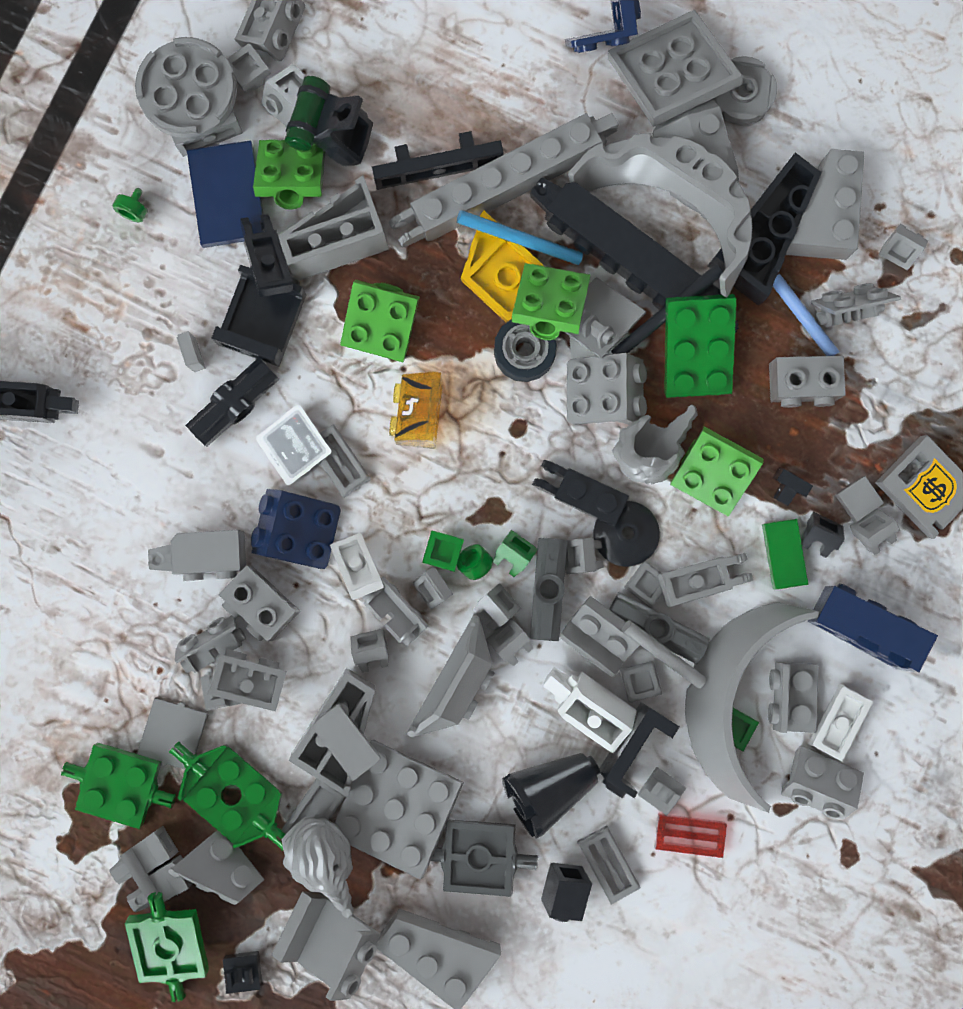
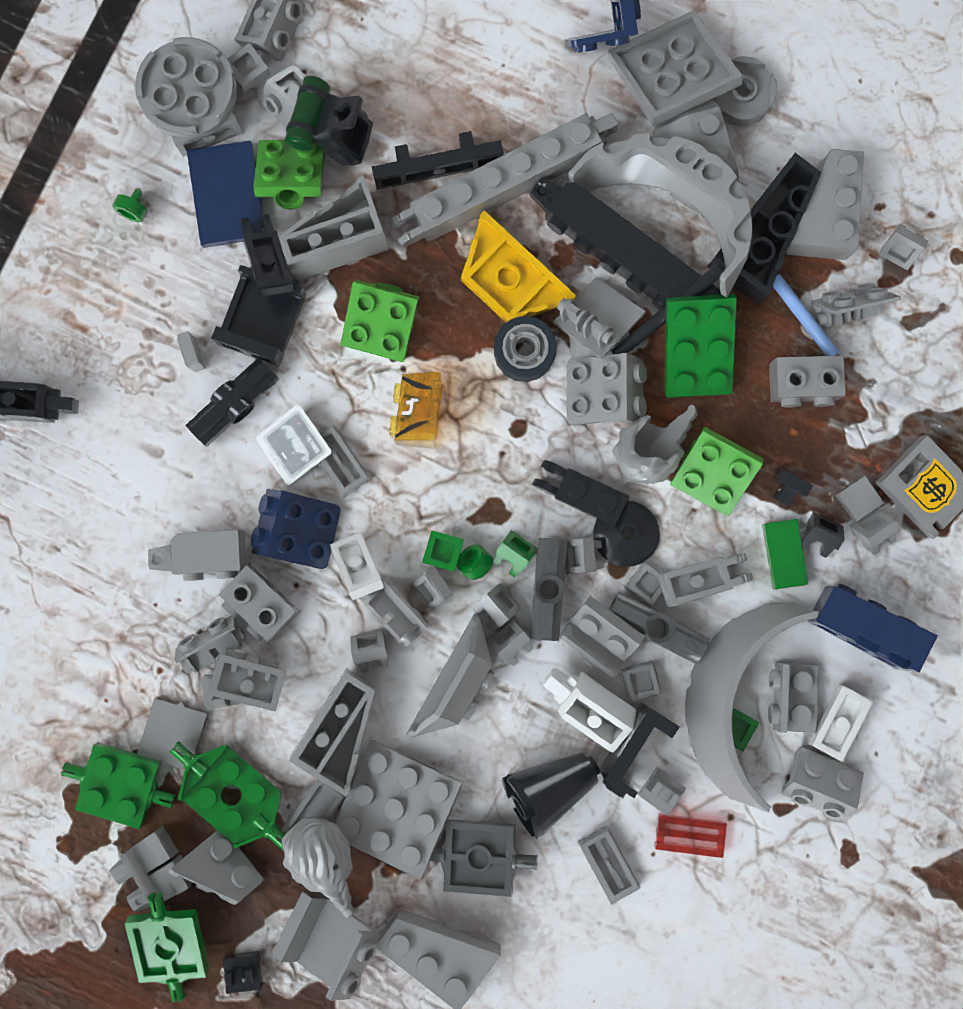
(345, 741): light grey tile -> none
(519, 237): dark azure bar -> none
(550, 300): bright green plate -> none
(566, 892): black brick -> none
(664, 654): light grey bar -> none

